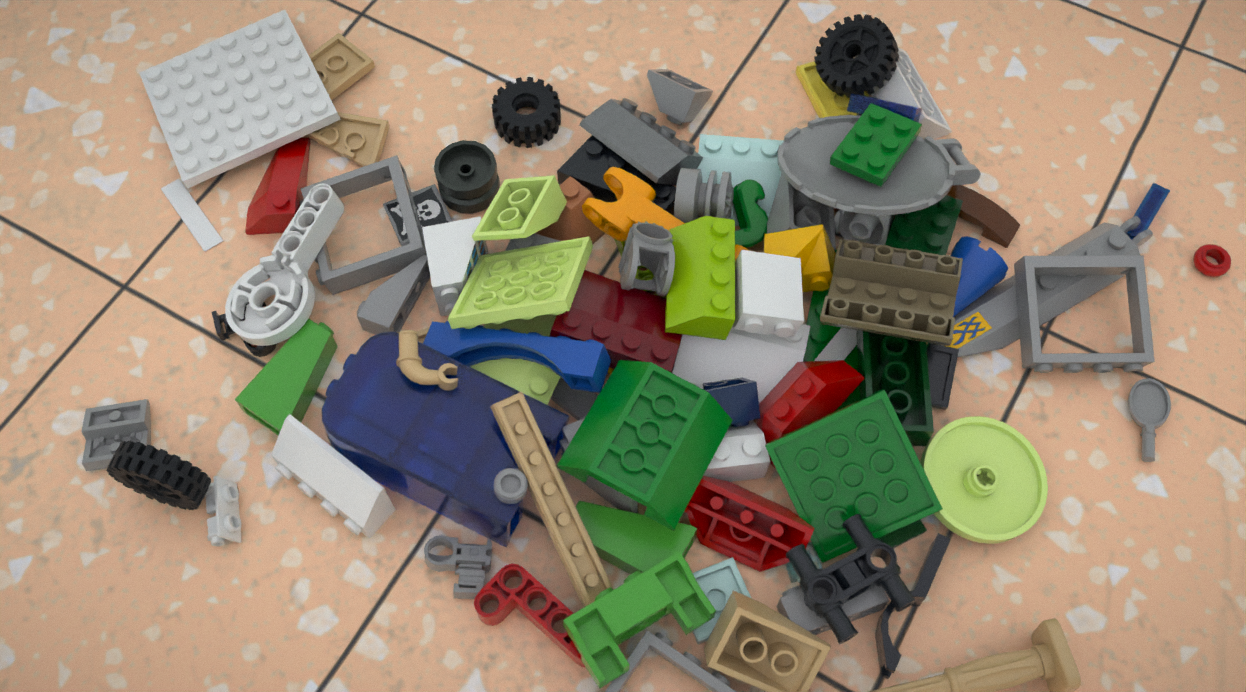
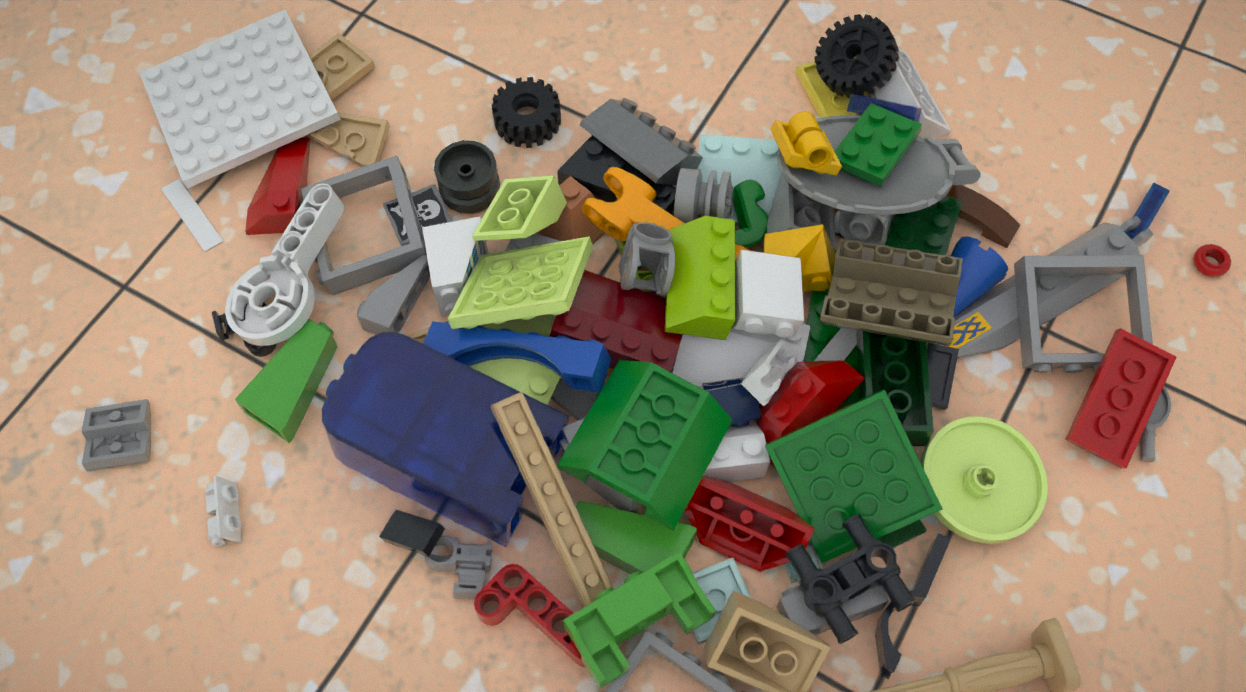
(159, 475): black wheel -> none
(331, 478): white slope -> none
(412, 366): tan piece -> none
(412, 532): none -> black tile
(510, 485): light grey tile -> none
(677, 95): light grey slope -> none
(768, 373): none -> white hinge
(805, 144): none -> yellow plate
(1121, 398): none -> red plate

